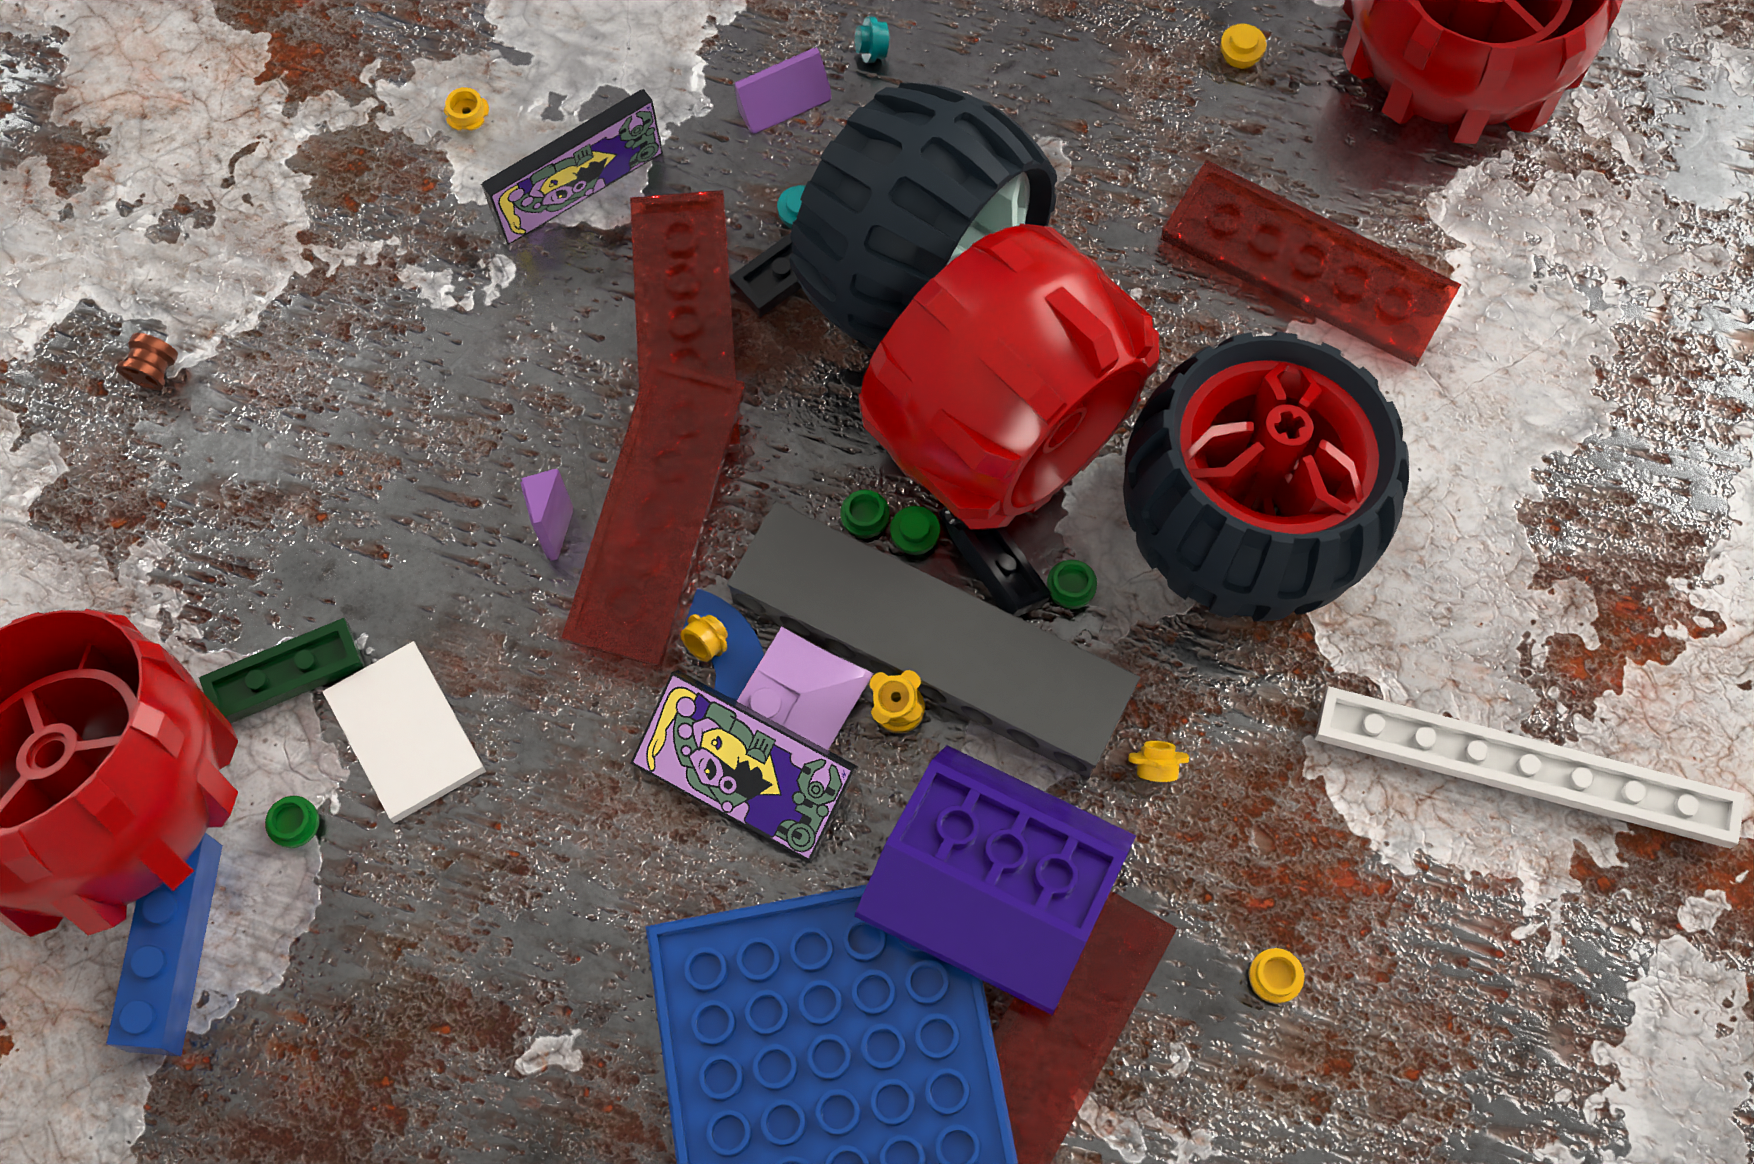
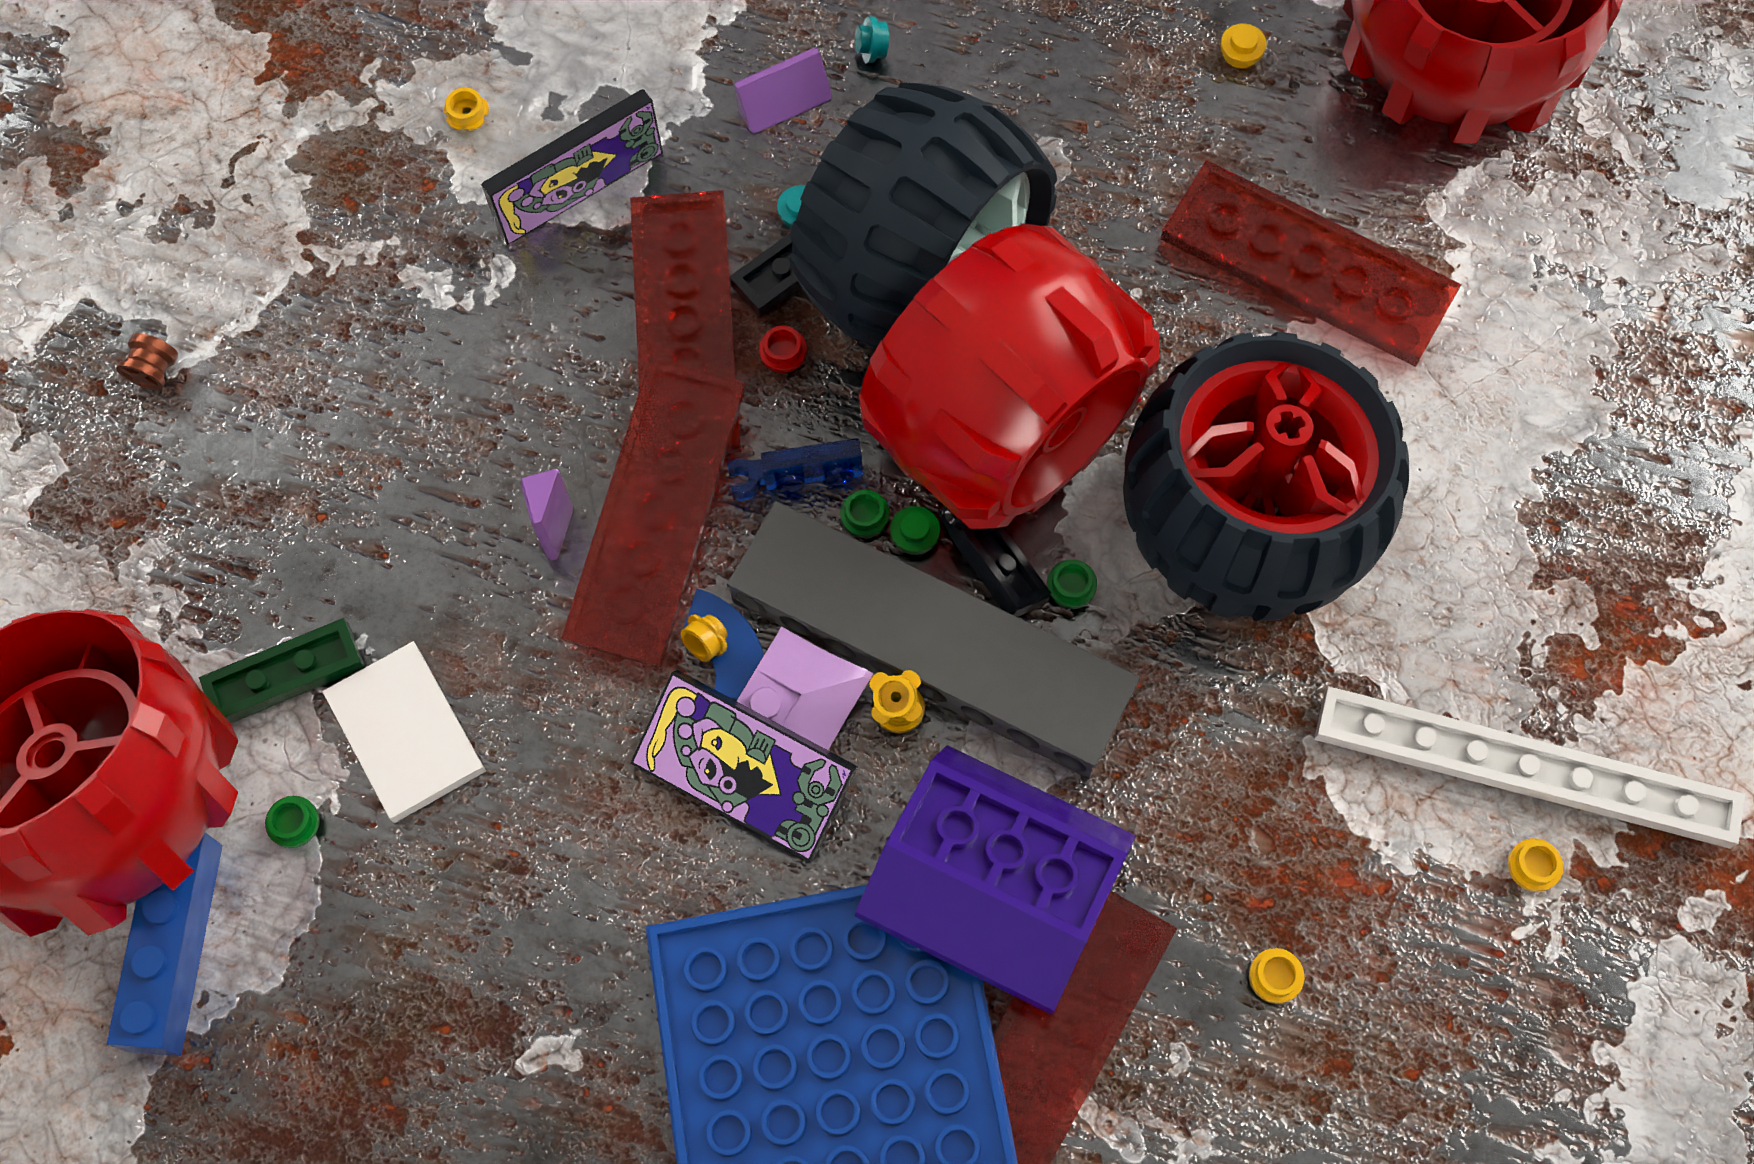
(782, 349): none -> red plate
(796, 467): none -> clear blue plate
(1158, 761): yellow plate -> none
(1535, 865): none -> yellow plate

